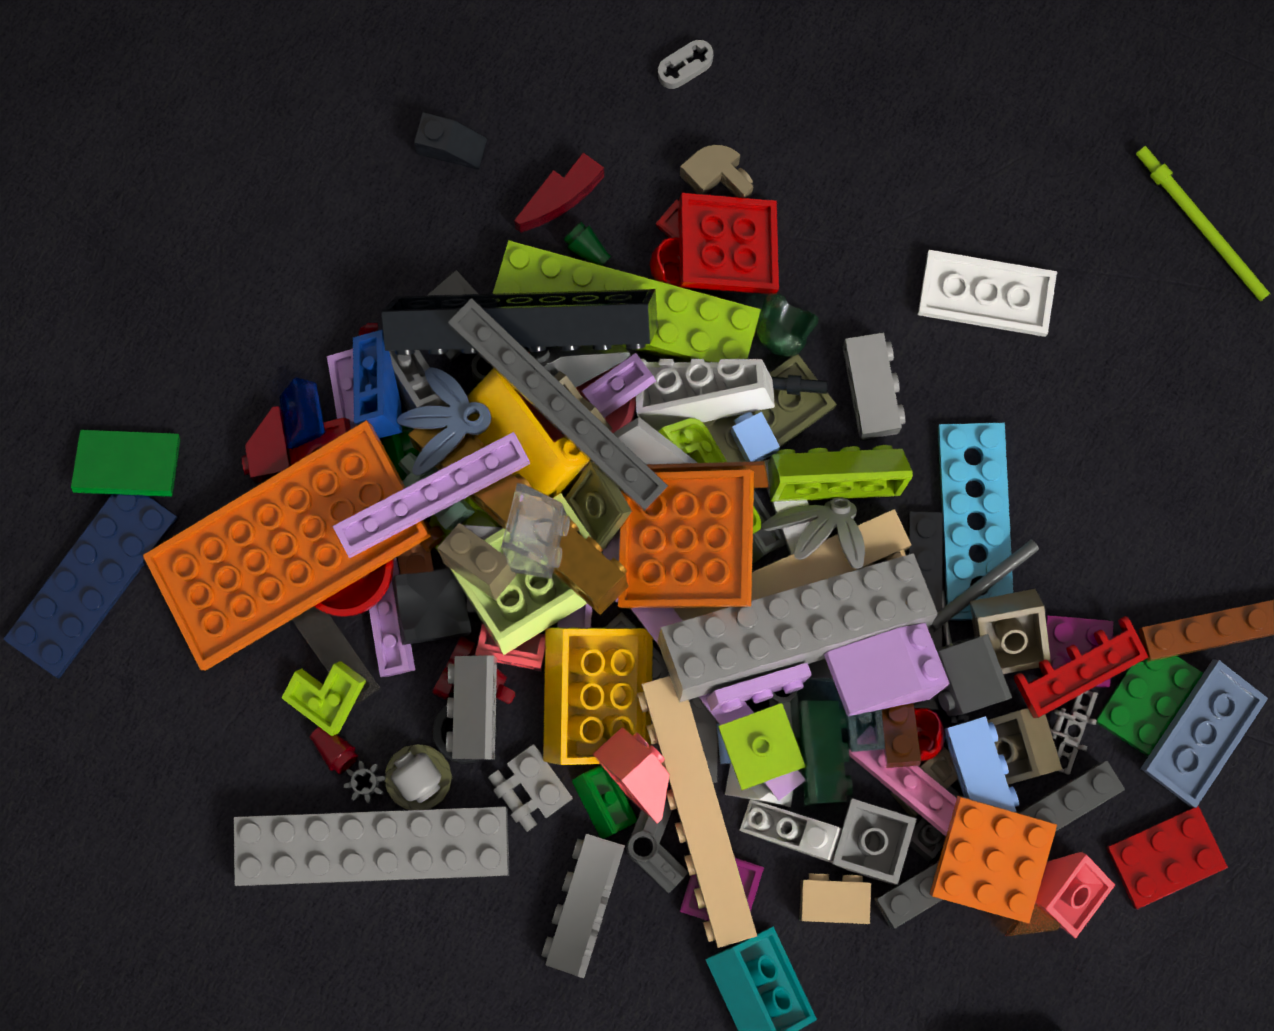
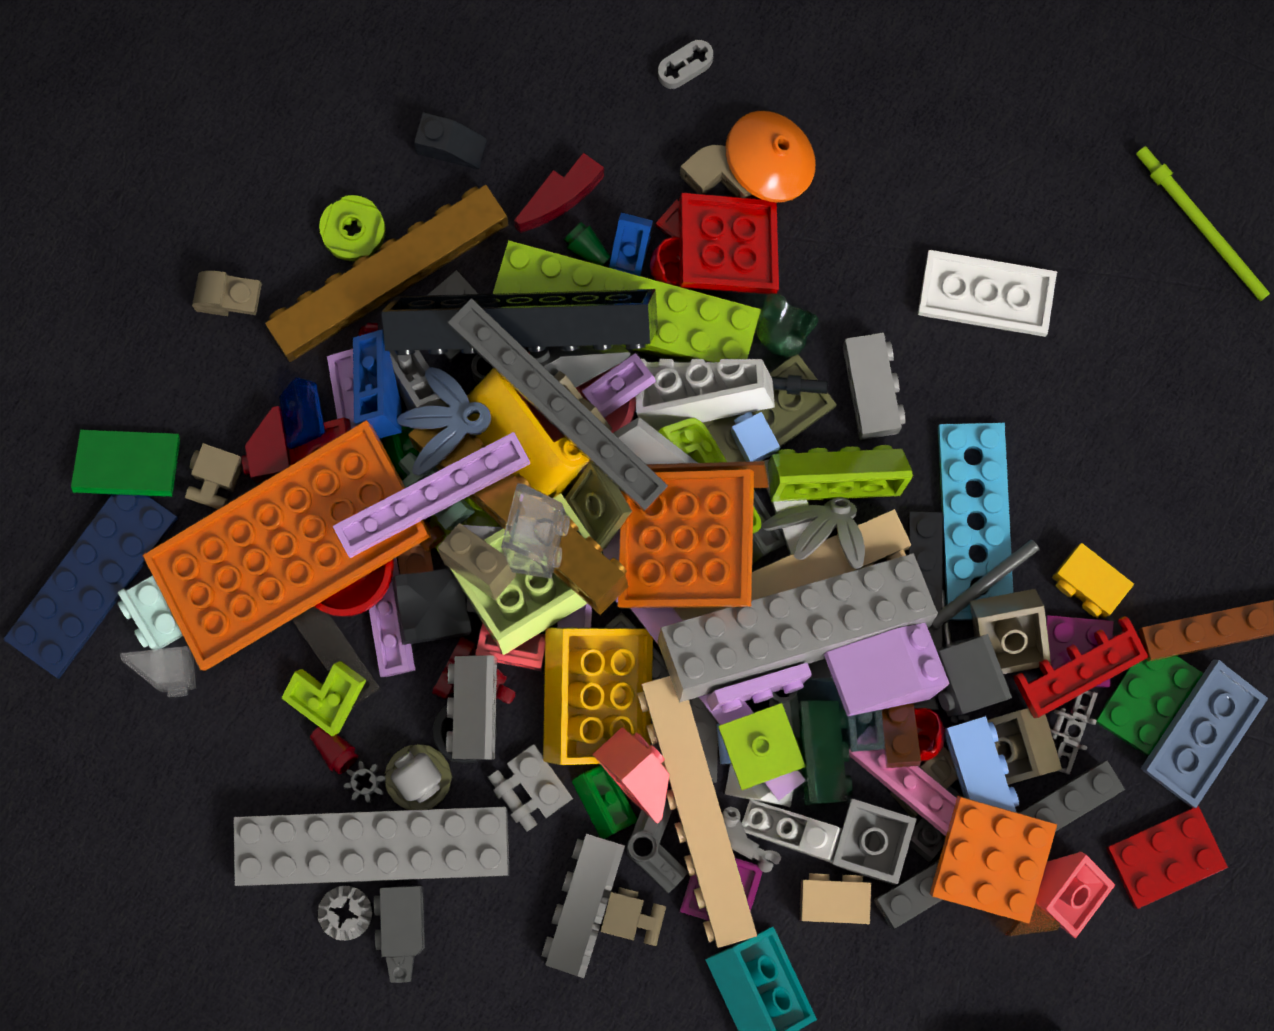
(151, 614): none -> light aqua bracket
(165, 669): none -> clear slope
(216, 470): none -> dark tan brick
(221, 293): none -> dark tan brick
(343, 213): none -> lime plate
(359, 906): none -> light grey gear
(387, 273): none -> pearl gold brick
(401, 929): none -> dark grey hinge
(624, 917): none -> dark tan brick
(630, 244): none -> blue slope
(745, 846): none -> light grey arm
(762, 164): none -> orange dish
(1092, 581): none -> yellow brick

